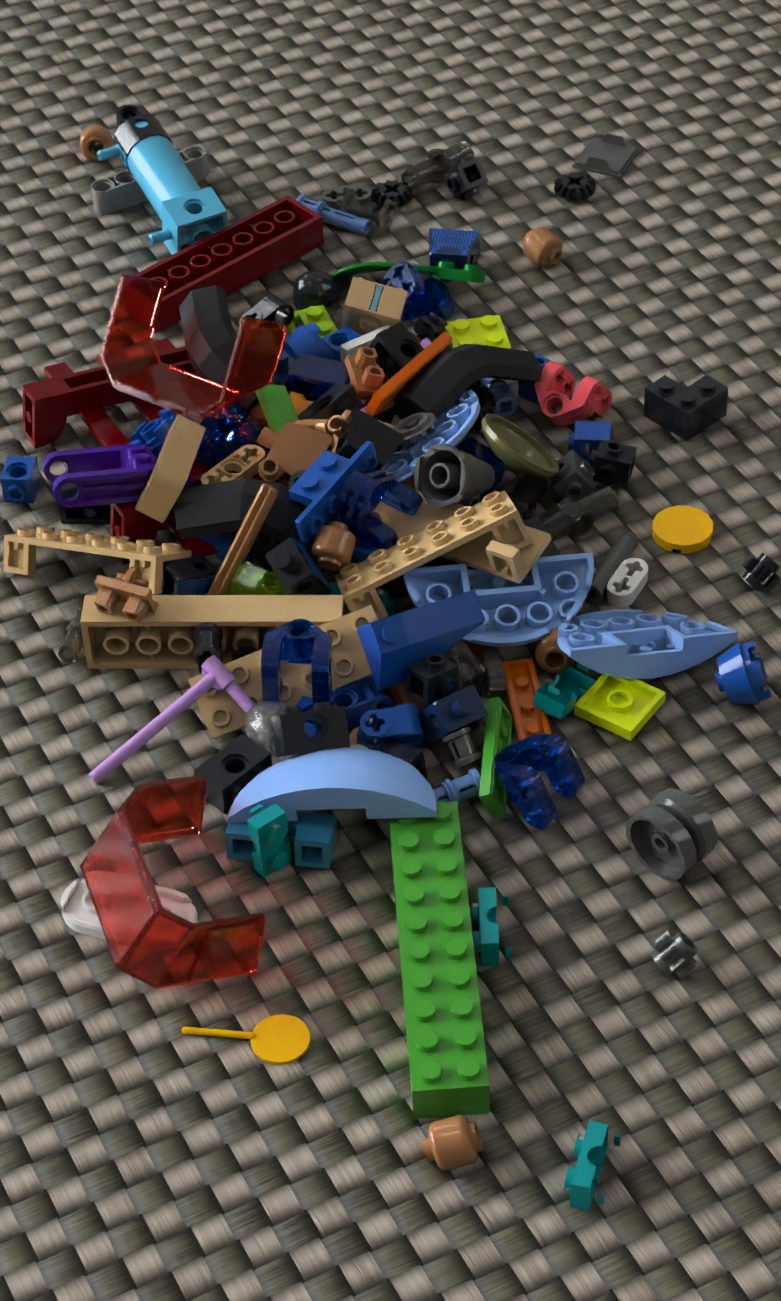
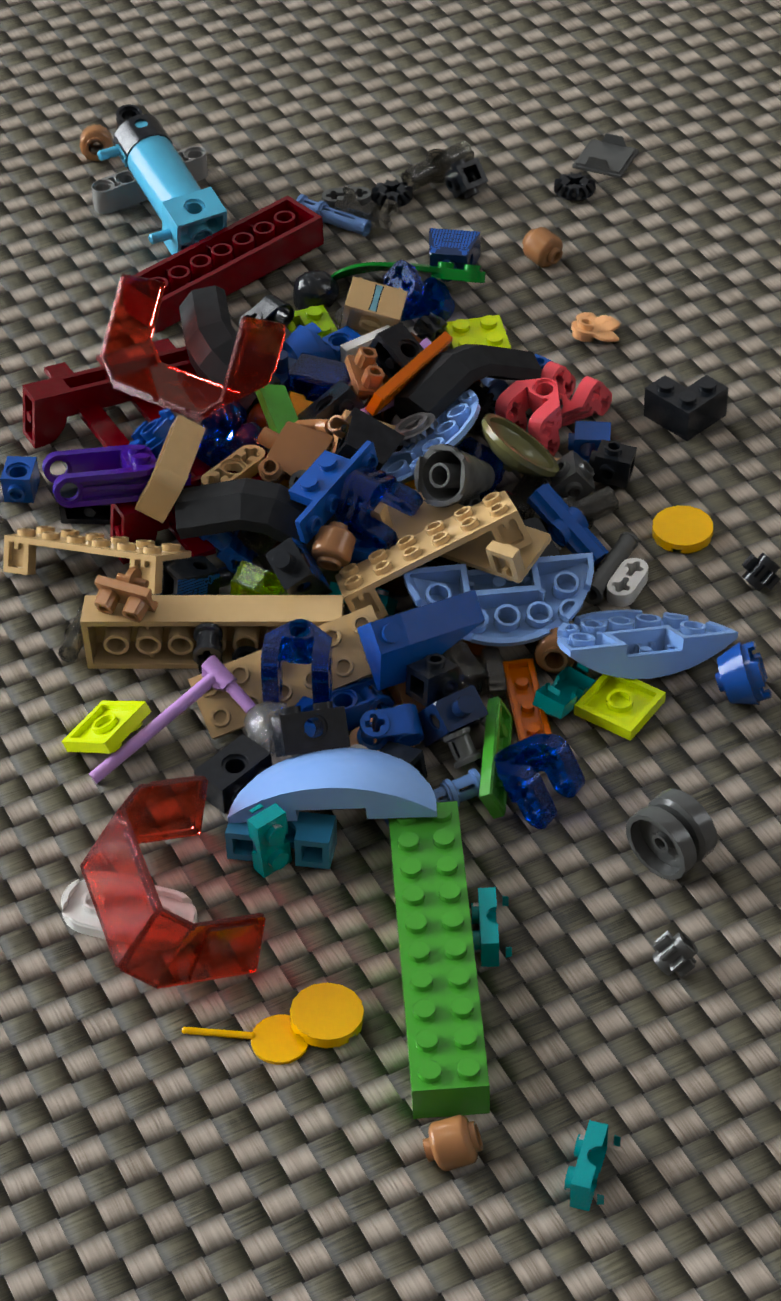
(106, 727): none -> neon yellow plate
(244, 539): medium nougat axle -> none
(326, 1015): none -> yellow tile
(543, 399): none -> coral piece
(565, 523): none -> blue piece
(589, 326): none -> light nougat plate

